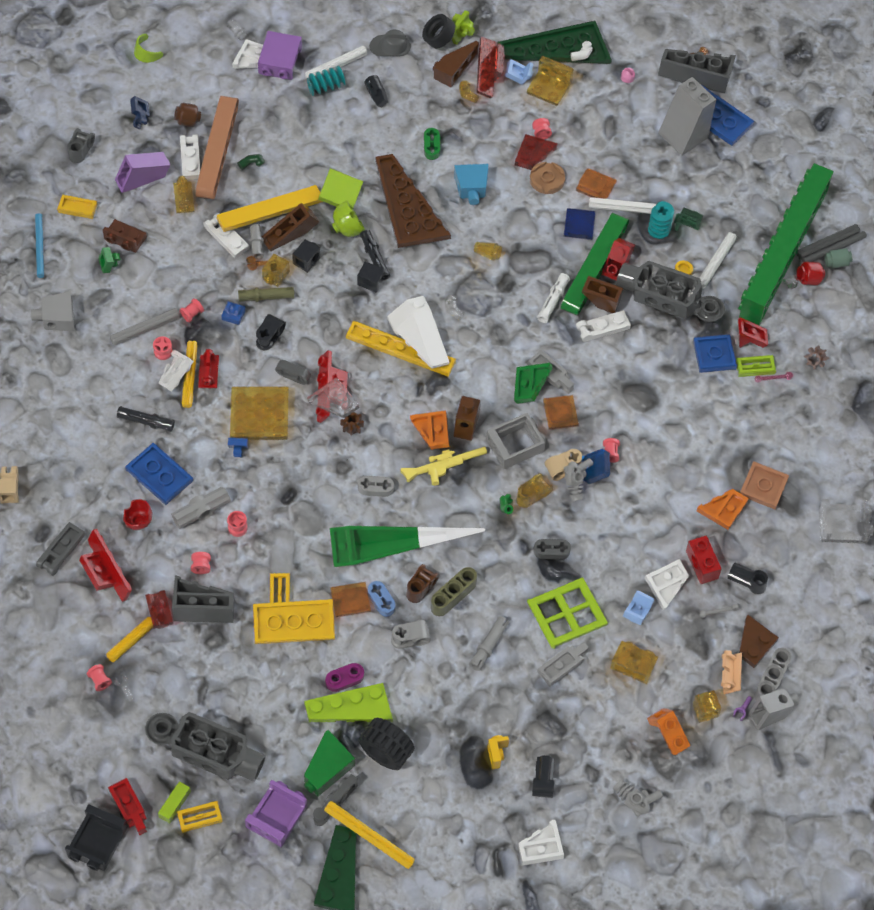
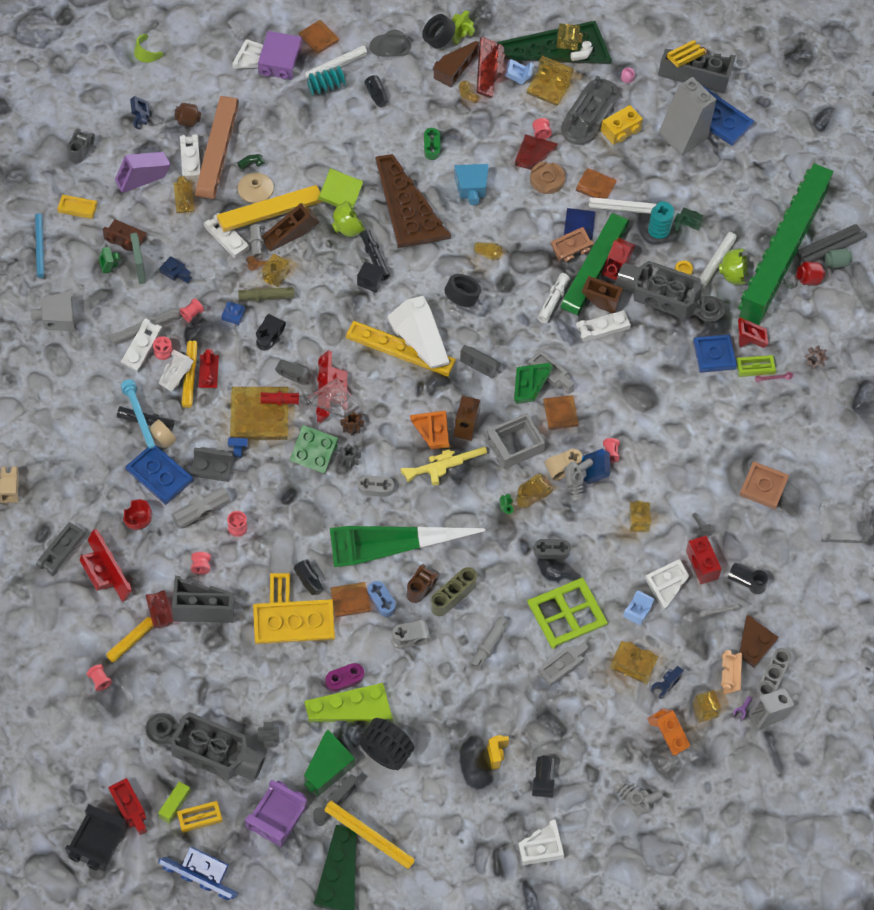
(129, 389): none -> medium azure piece
(138, 258): none -> sand green tile
(141, 346): none -> white plate
(161, 435): none -> tan hair
(175, 269): none -> dark blue plate
(203, 870): none -> bracket
(212, 464): none -> dark grey bracket
(255, 193): none -> tan dish
(268, 734): none -> dark grey gear
(279, 398): none -> red pin
(306, 255): black brick -> none
(308, 577): none -> black hinge
(313, 449): none -> hinge
(318, 36): none -> clear orange piece
(349, 456): none -> dark grey gear
(466, 283): none -> black tyre
(479, 361): none -> dark grey bracket
(569, 36): none -> clear yellow brick
(571, 245): none -> nougat bracket
(589, 111): none -> dark grey piece
(621, 125): none -> yellow brick
(636, 523): none -> clear yellow brick
(670, 679): none -> dark blue plate
(683, 51): none -> yellow tile
(703, 529): none -> dark grey hand
(724, 508): orange wing -> none
(734, 267): none -> lime cylinder

